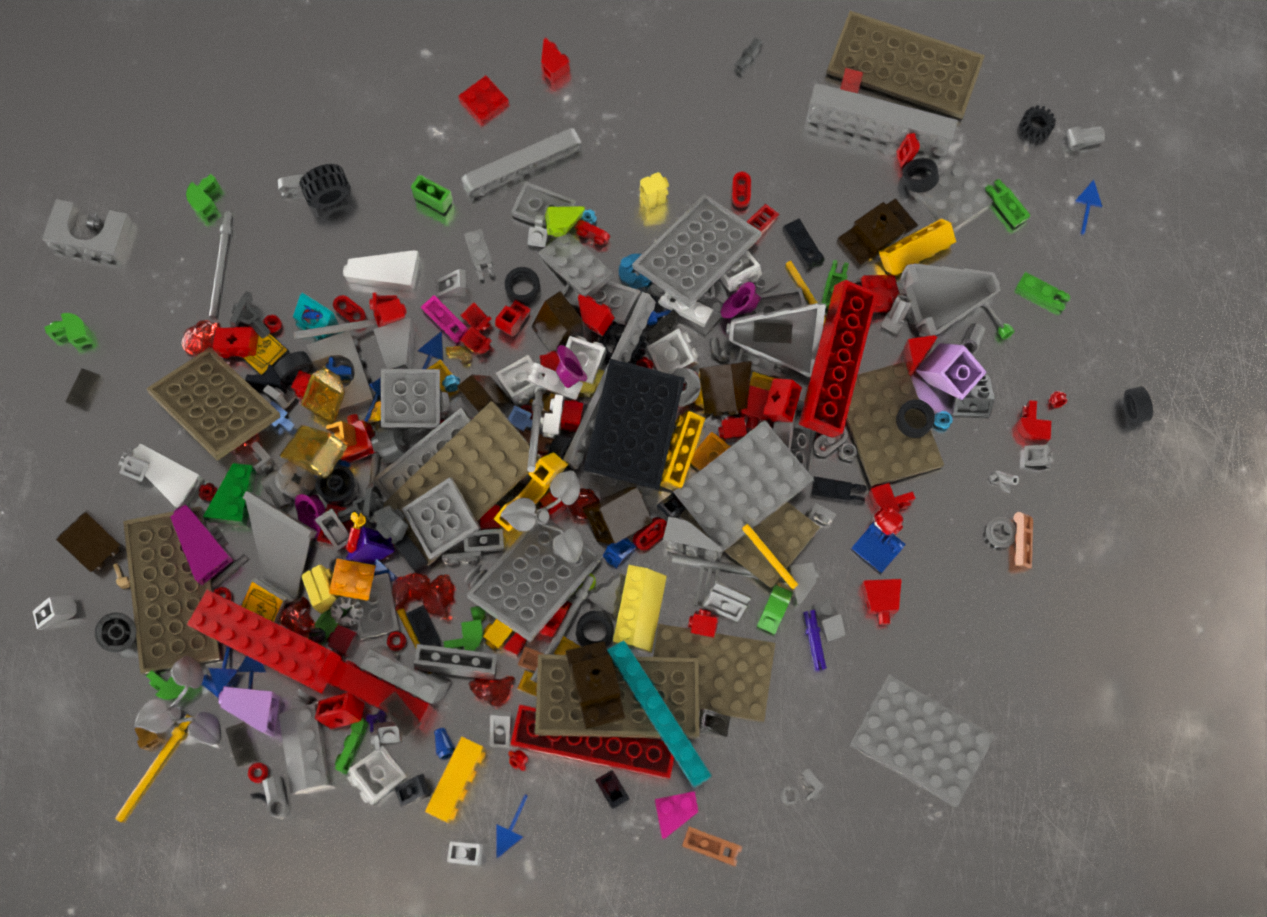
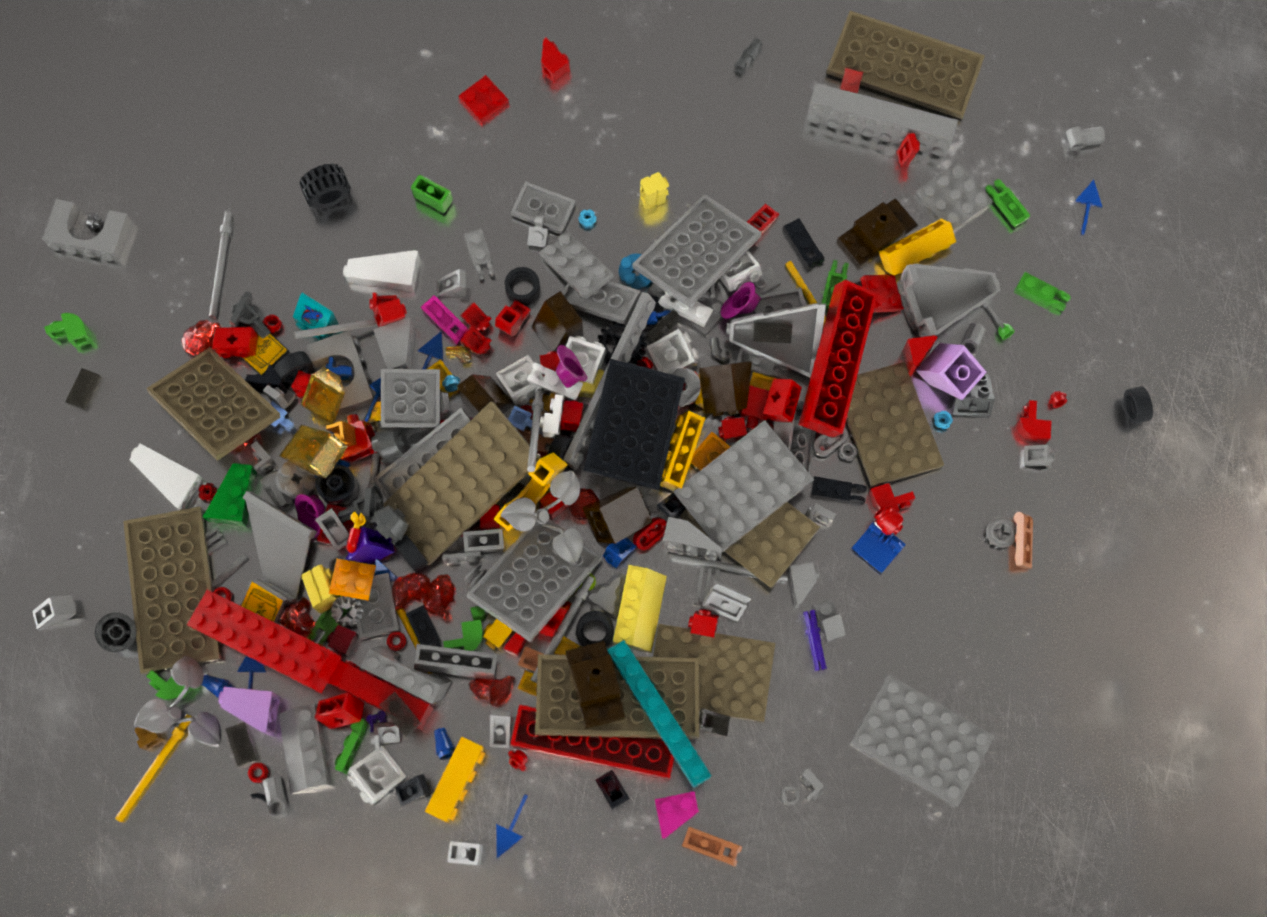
(89, 541): dark brown slope -> none
(123, 582): tan hand -> none
(132, 466): light grey bracket -> none
(199, 196): bright green brick -> none
(200, 547): magenta slope -> none
(222, 676): blue piece -> none
(289, 183): light grey beam -> none
(303, 697): light grey bush -> none
(317, 639): black hinge -> none
(350, 311): red plate -> none
(440, 518): light grey plate -> none
(521, 162): light grey beam -> none
(562, 219): lime slope -> none
(588, 230): red plate -> none
(595, 316): red slope -> none
(741, 191): red plate -> none
(770, 556): yellow bar -> none
(775, 609): bright green brick -> none
(882, 598): red torso -> none
(895, 318): light grey piece -> none
(918, 165): black tyre -> none
(922, 406): black tyre -> none
(998, 476): light grey arm -> none
(1041, 114): black tyre -> none

